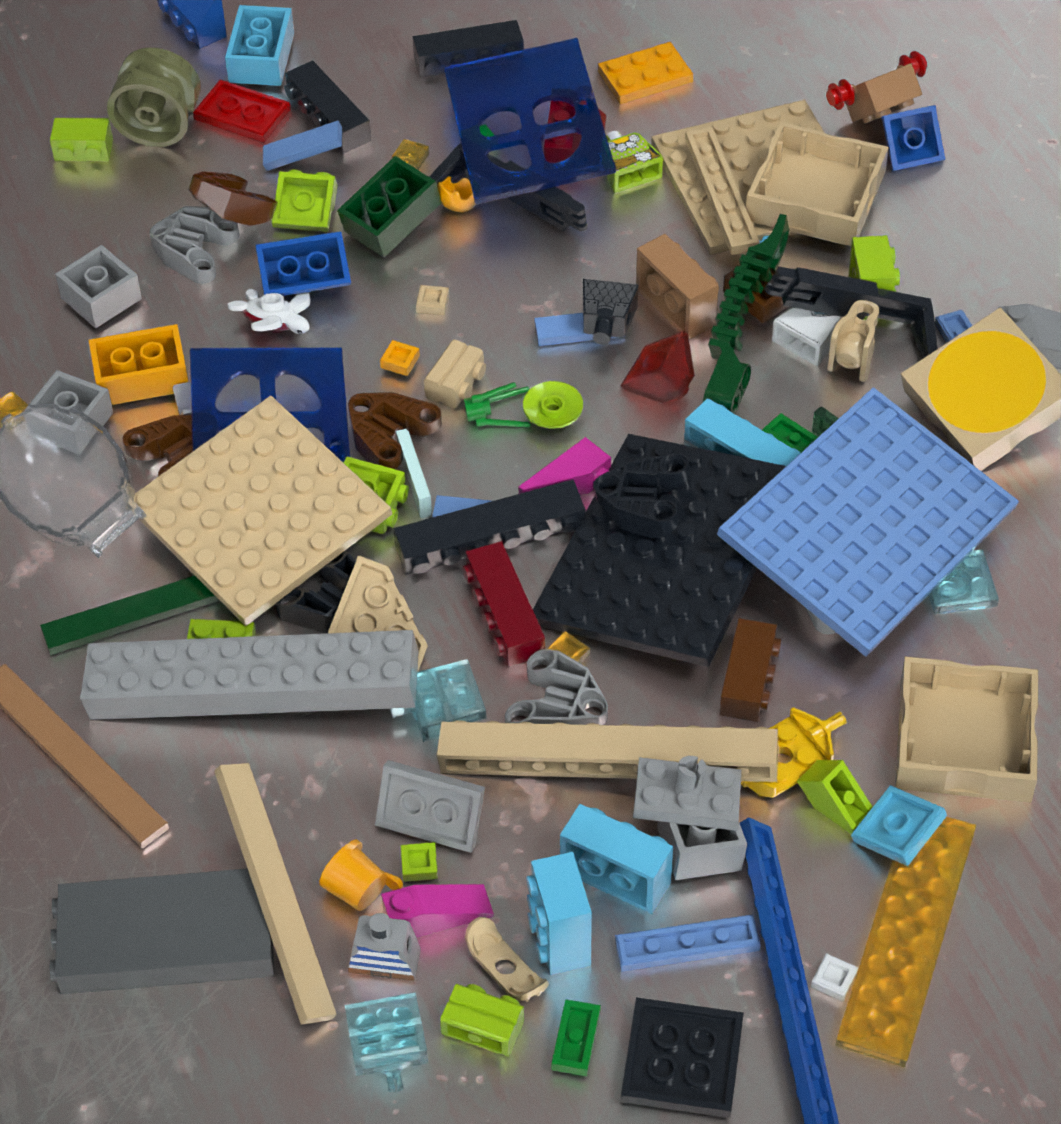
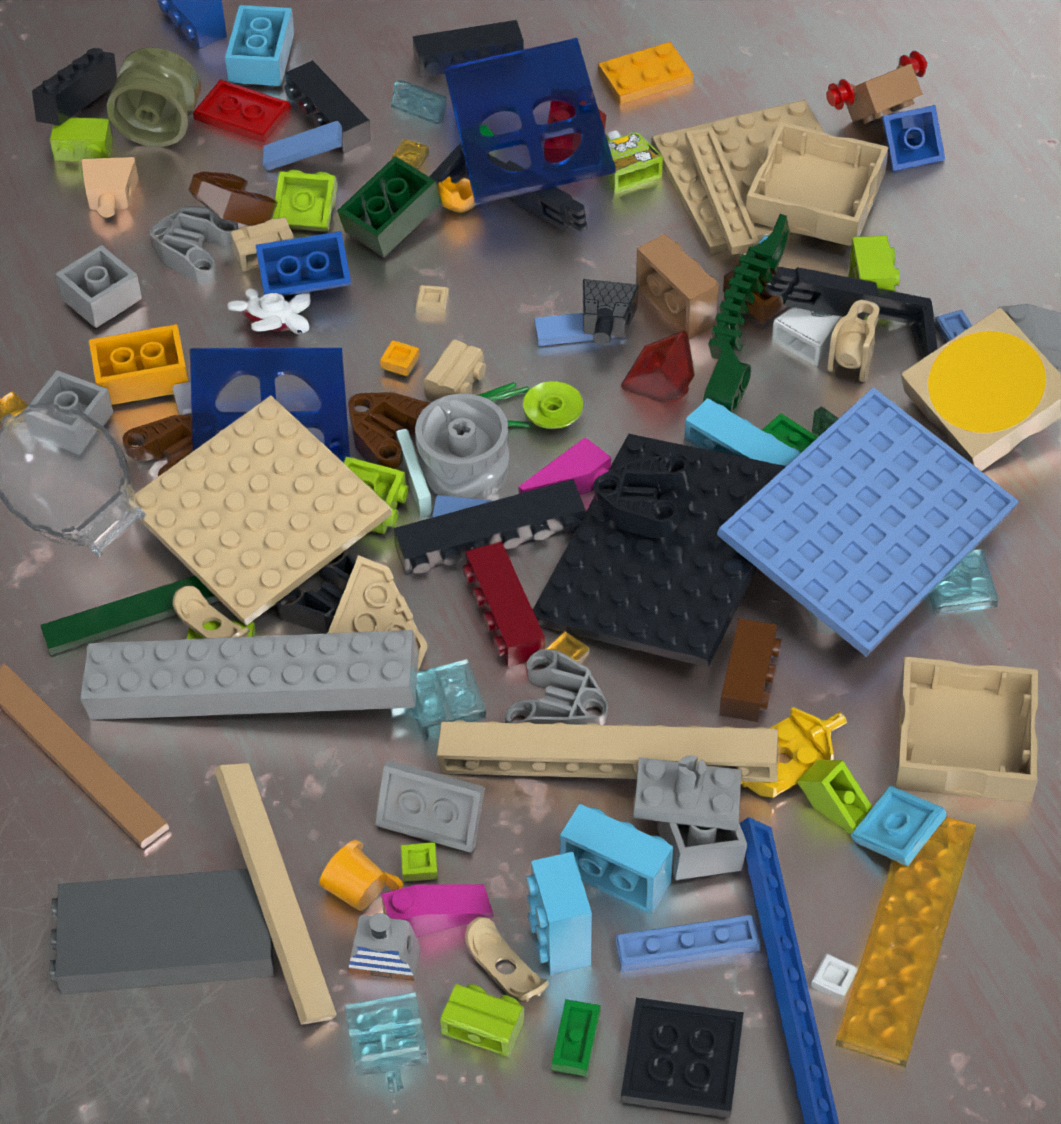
(74, 87): none -> black brick
(109, 183): none -> light nougat torso
(196, 611): none -> tan piece
(246, 238): none -> tan brick
(419, 101): none -> clear light blue tile
(463, 446): none -> light grey piece

